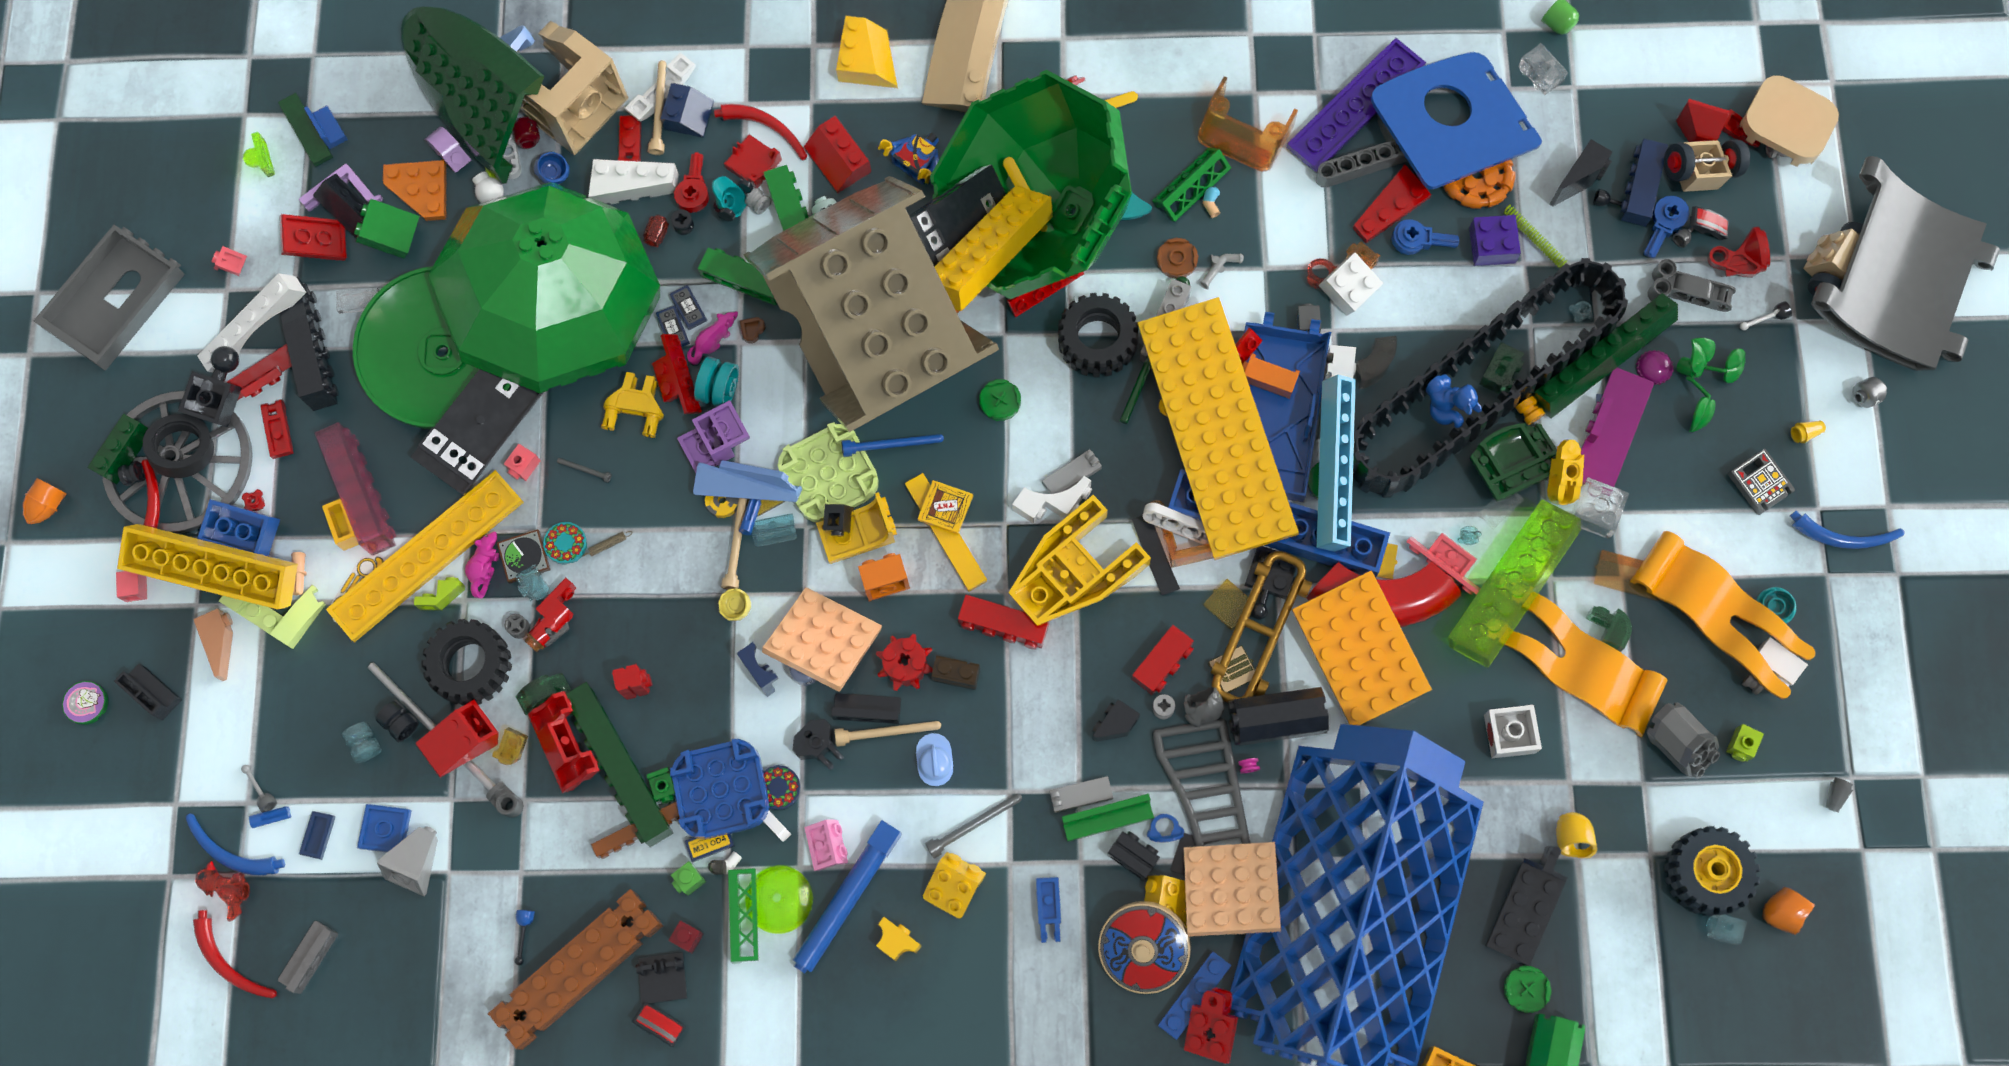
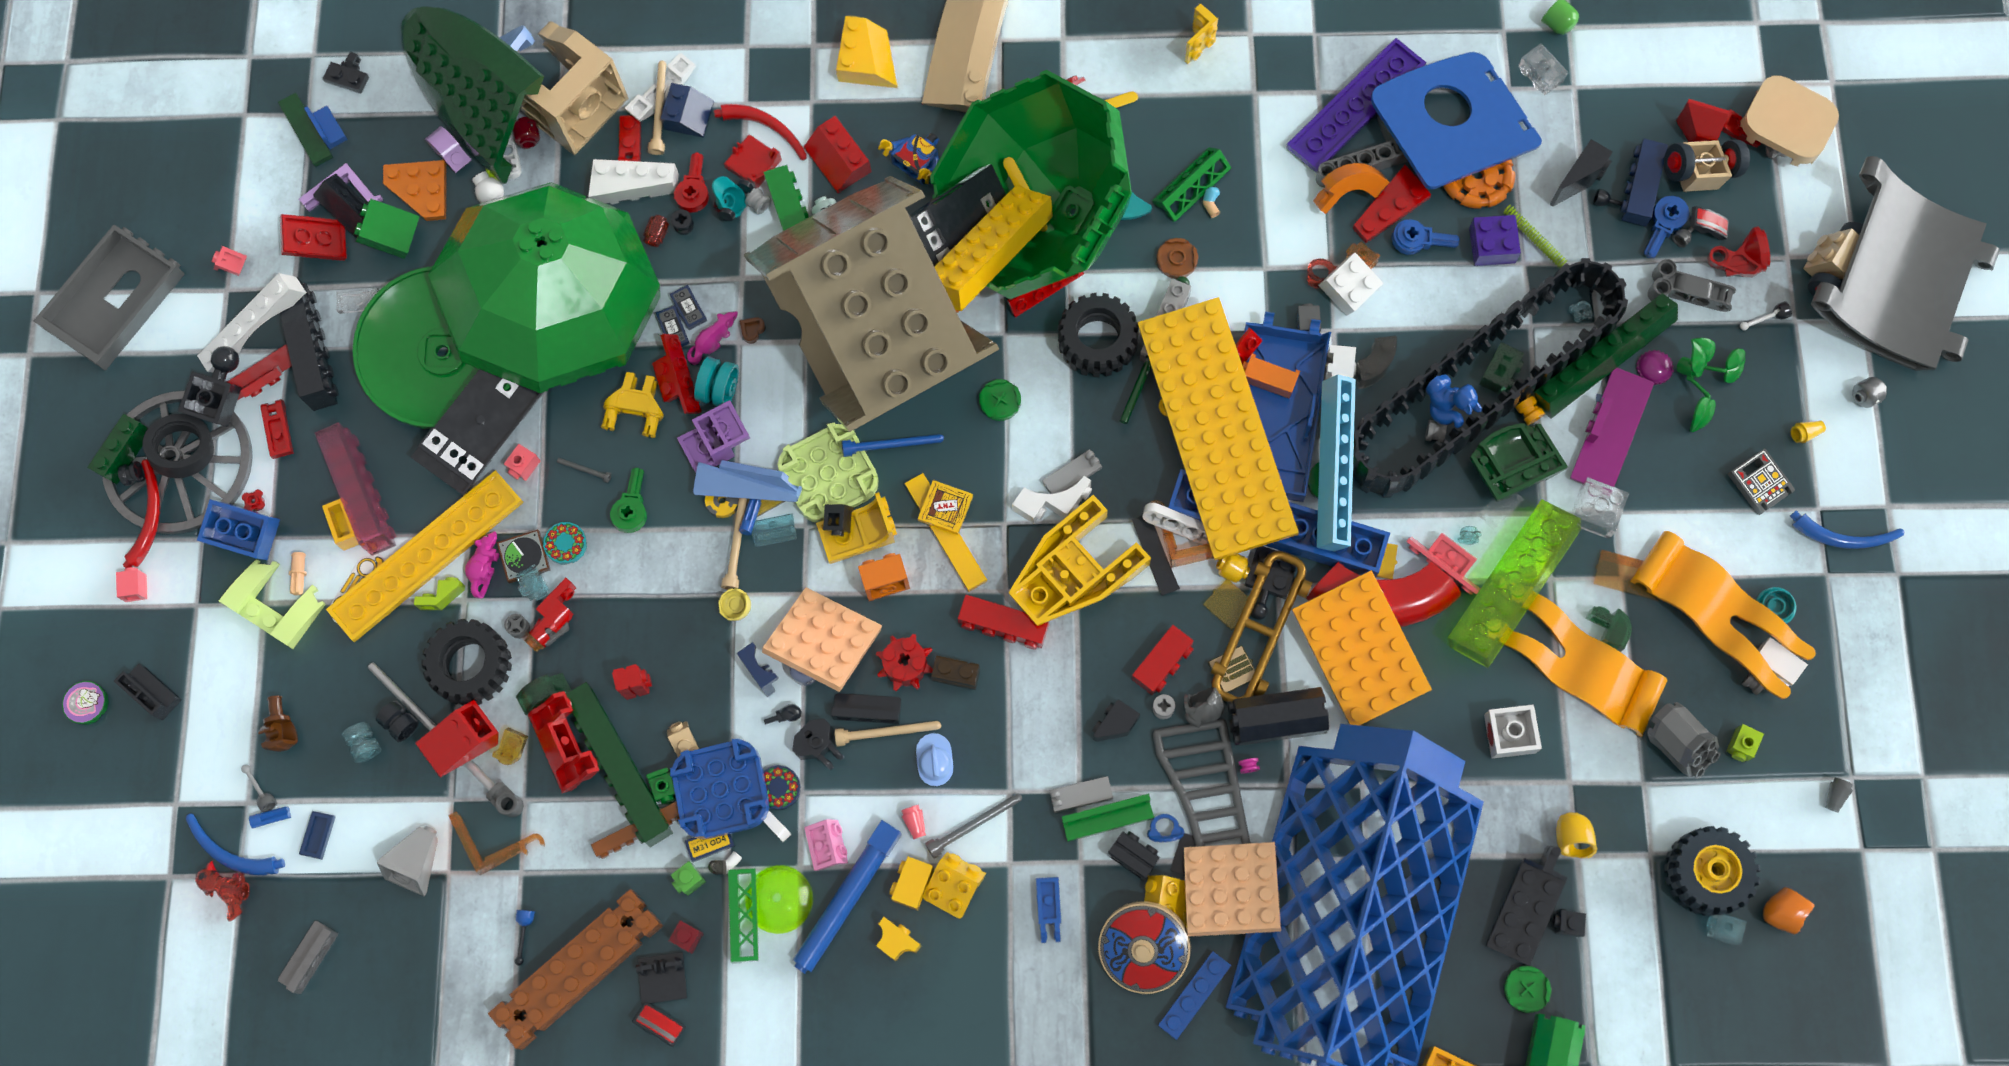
(41, 501): orange helmet -> none
(207, 566): yellow brick -> none
(210, 951): red animal -> none
(216, 638): nougat slope -> none
(259, 155): clear neon green tile -> none
(278, 727): none -> reddish brown piece
(347, 74): none -> black hinge
(383, 827): blue tile -> none
(494, 859): none -> clear orange hinge
(551, 166): blue helmet -> none
(606, 544): dark tan piece -> none
(629, 512): none -> green piece
(681, 737): none -> tan bracket
(734, 274): green brick -> none
(789, 713): none -> black piece
(911, 883): none -> yellow brick
(914, 821): none -> coral cone
(1205, 33): none -> yellow bracket
(1212, 1014): red plate -> none
(1217, 266): light grey piece -> none
(1233, 567): none -> yellow head
(1240, 140): clear orange windscreen -> none
(1346, 179): none -> orange arch
(1435, 431): none -> light grey wheel
(1562, 486): yellow piece -> none
(1569, 923): none -> black bracket

